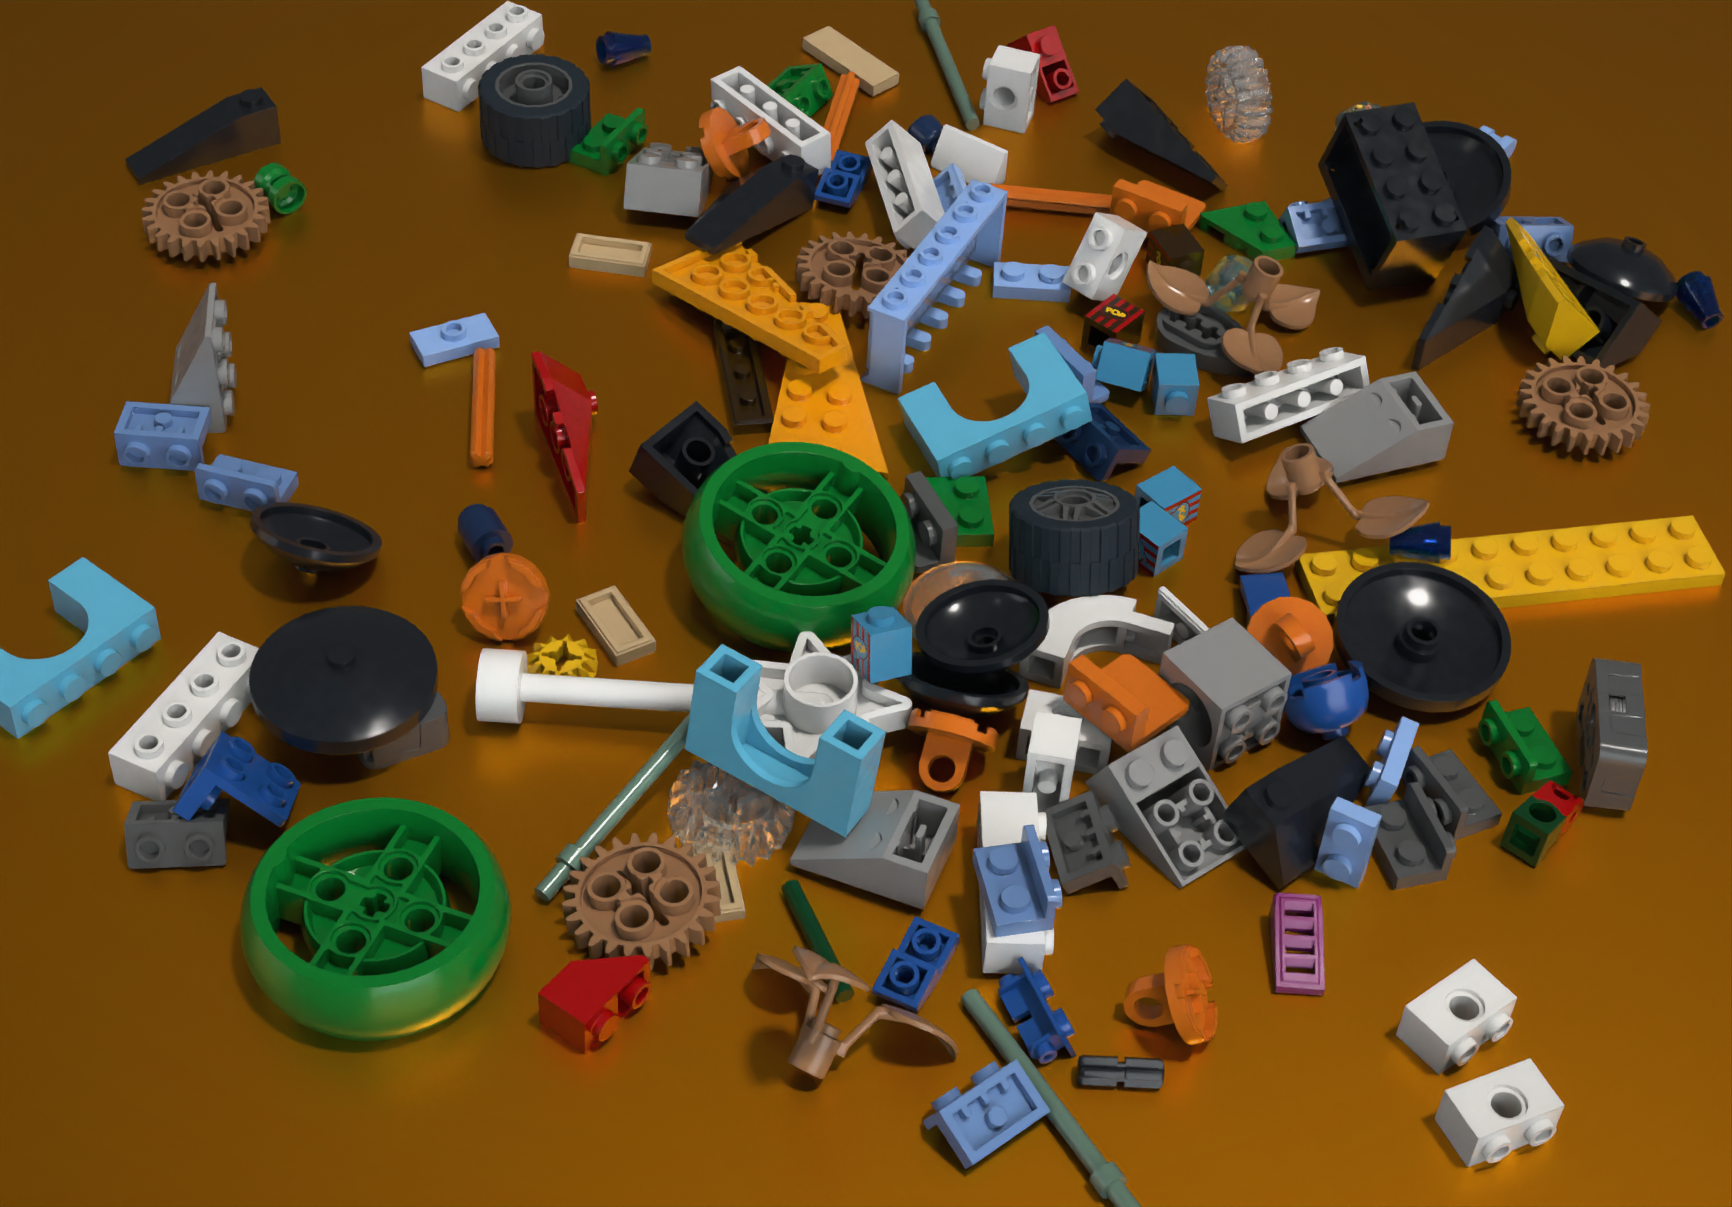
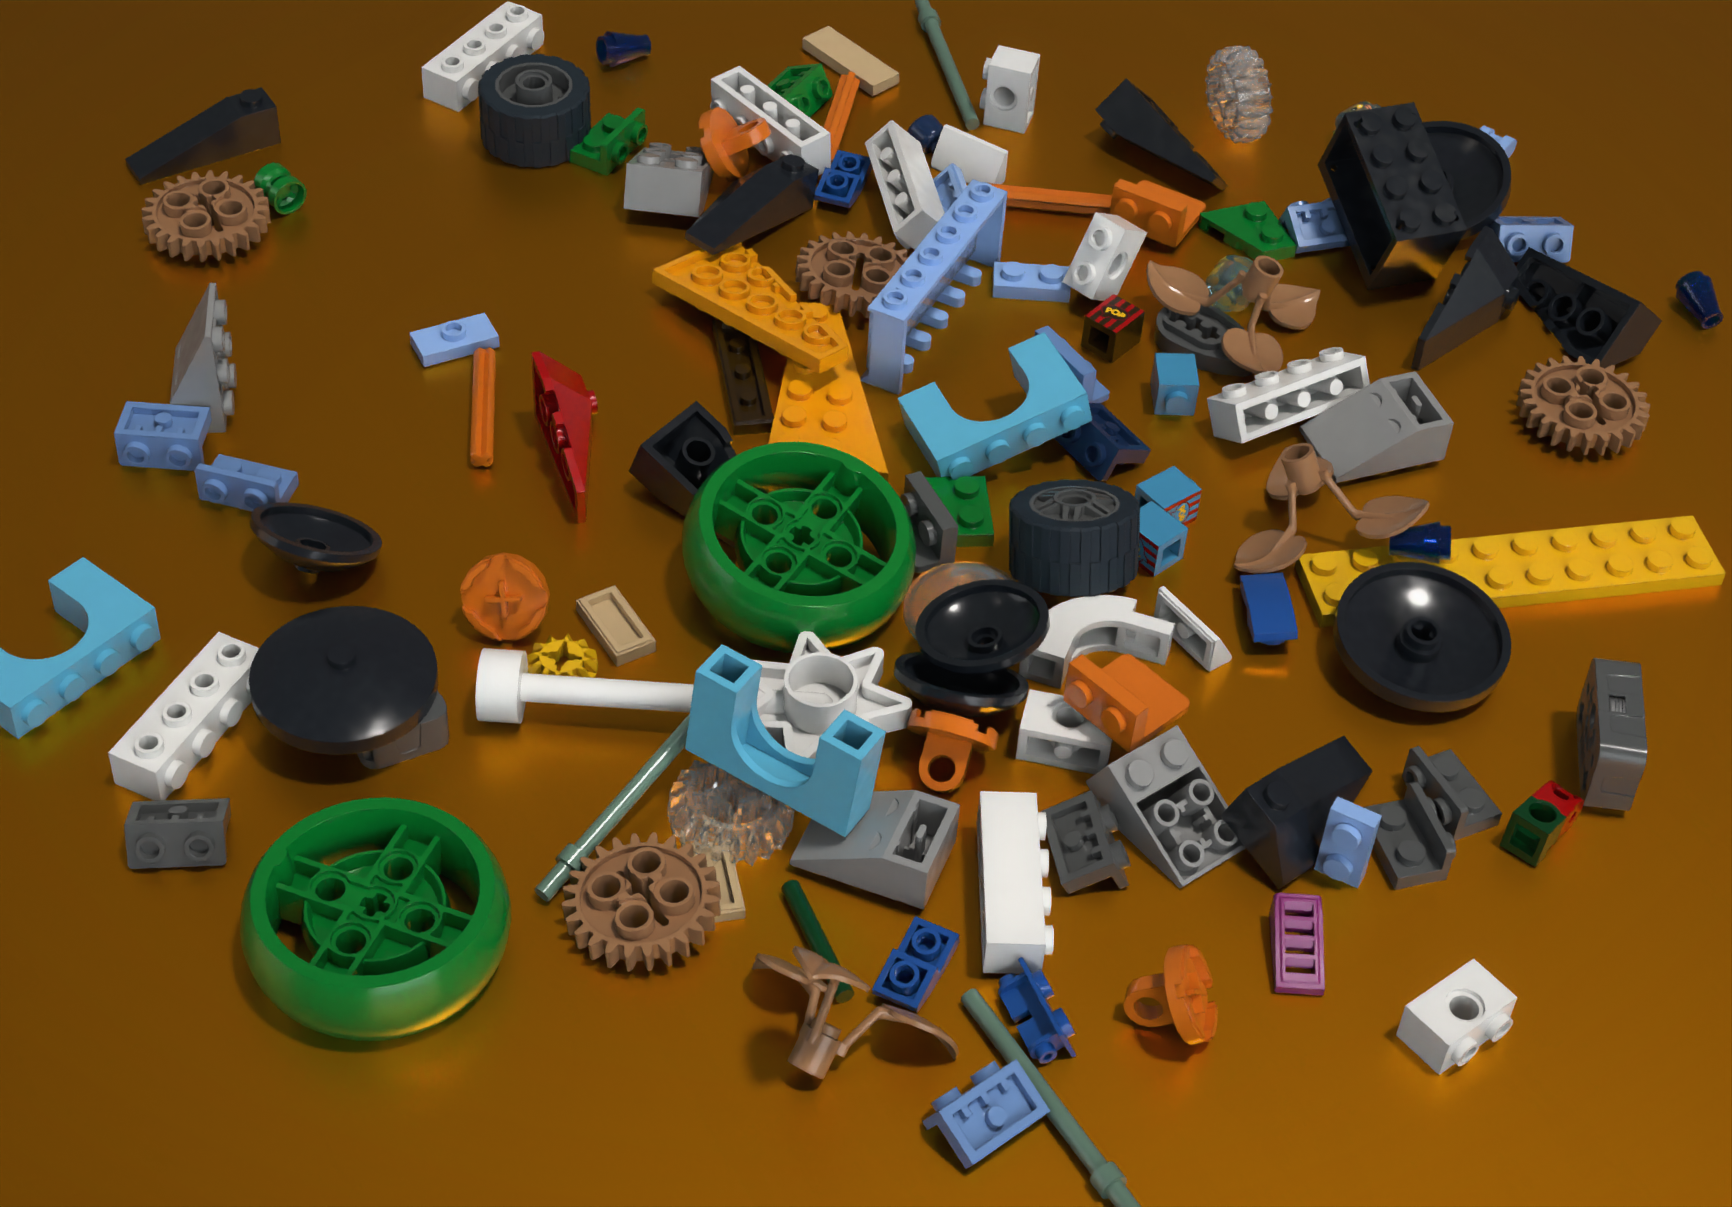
(242, 773): blue bracket -> none
(483, 532): dark blue brick -> none
(592, 997): red slope -> none
(610, 255): tan tile -> none
(881, 644): dark azure brick -> none
(1018, 885): medium blue bracket -> none
(1051, 758): white brick -> none
(1054, 74): red slope -> none
(1123, 364): dark azure brick -> none
(1133, 1072): black piece -> none
(1175, 248): dark brown brick -> none
(1232, 692): light grey brick -> none
(1293, 633): orange tile -> none
(1327, 699): blue cylinder -> none
(1394, 750): light blue plate -> none
(1499, 1113): white brick -> none
(1522, 748): green bracket -> none
(1548, 302): yellow wedge -> none
(1624, 267): black dish -> none

